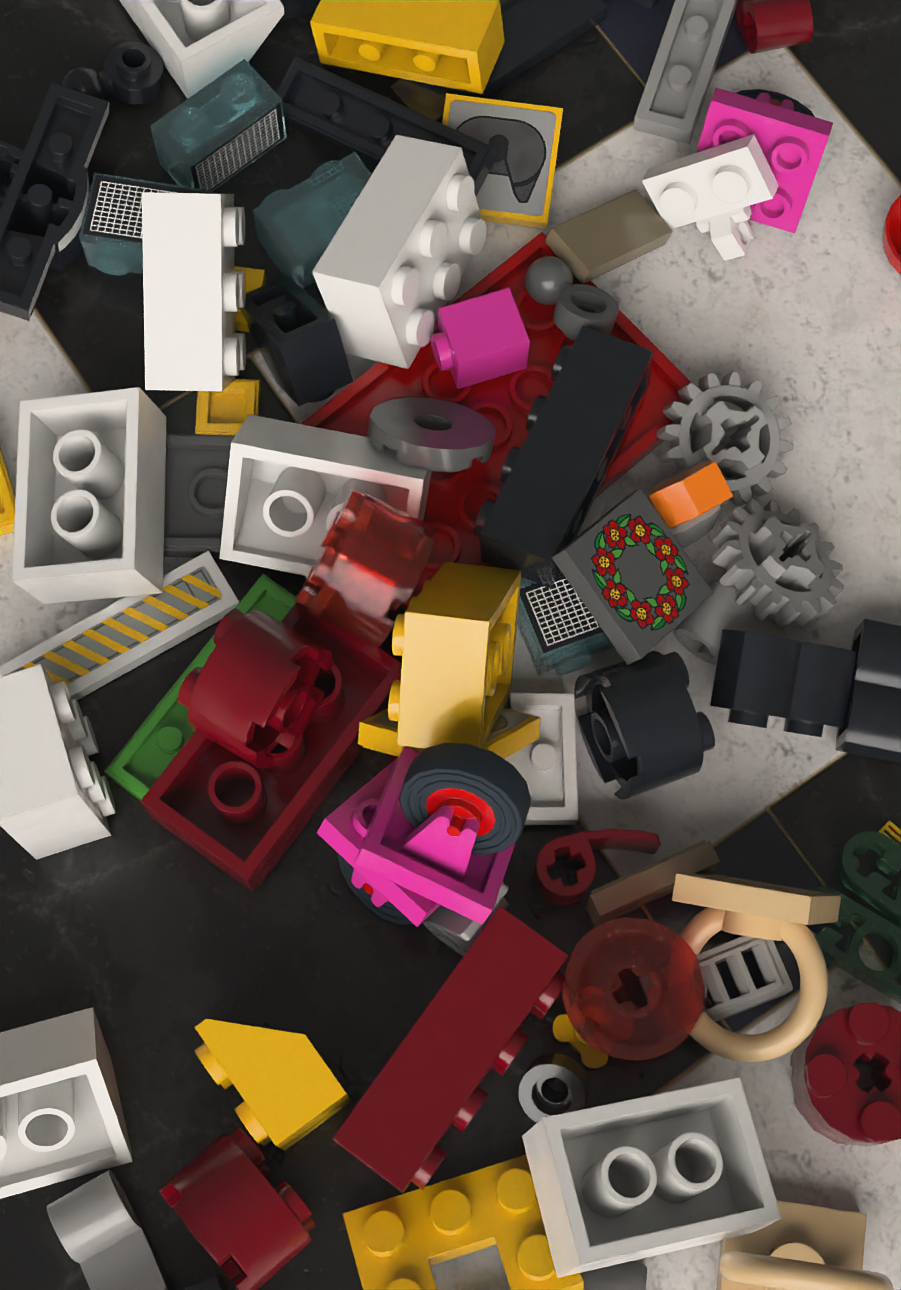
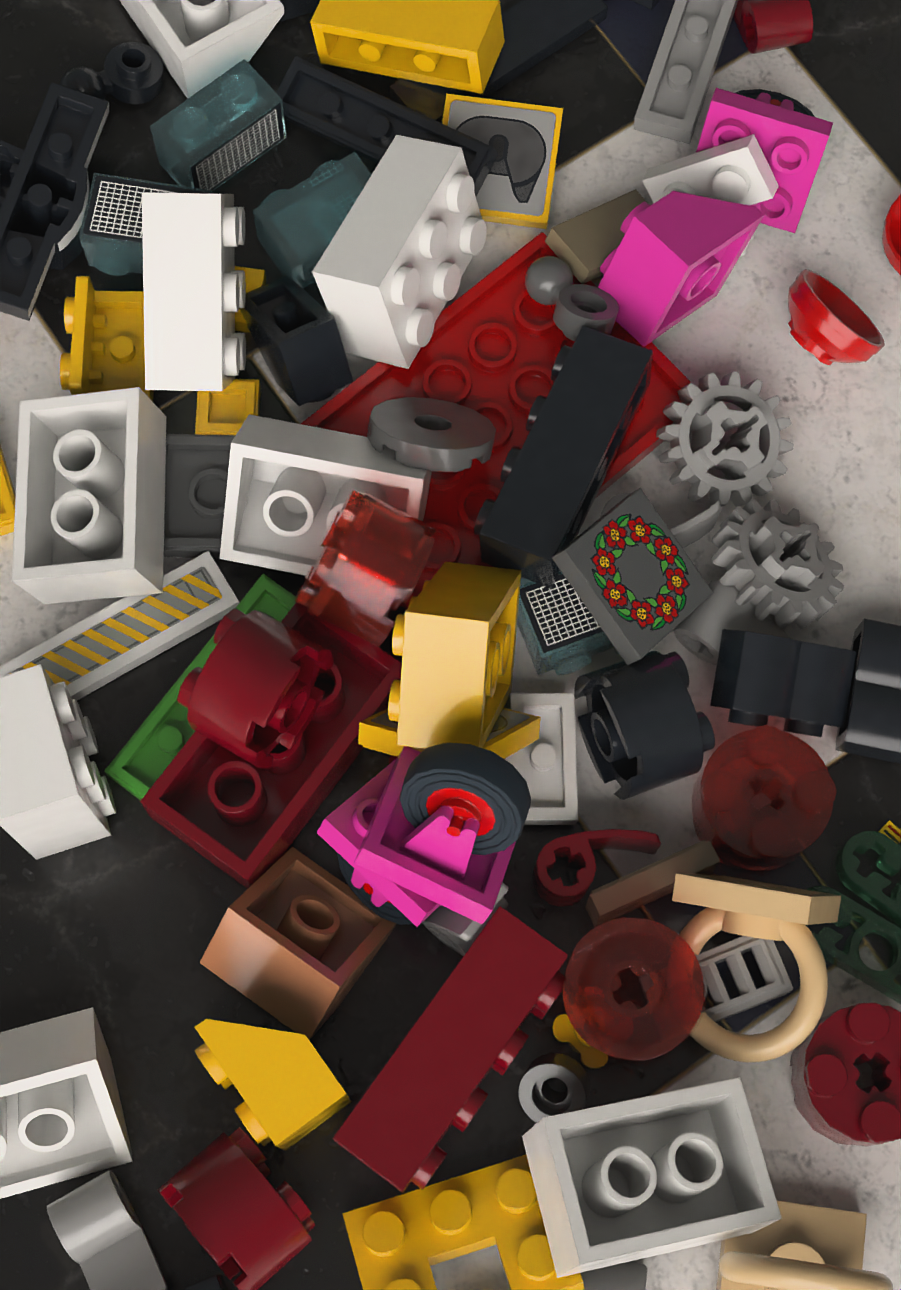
(105, 340): none -> yellow bracket
(296, 942): none -> nougat slope
(481, 338): dark pink brick -> none
(674, 259): none -> dark pink slope
(690, 493): orange piece -> none
(787, 774): none -> clear red brick
(830, 322): none -> red piece

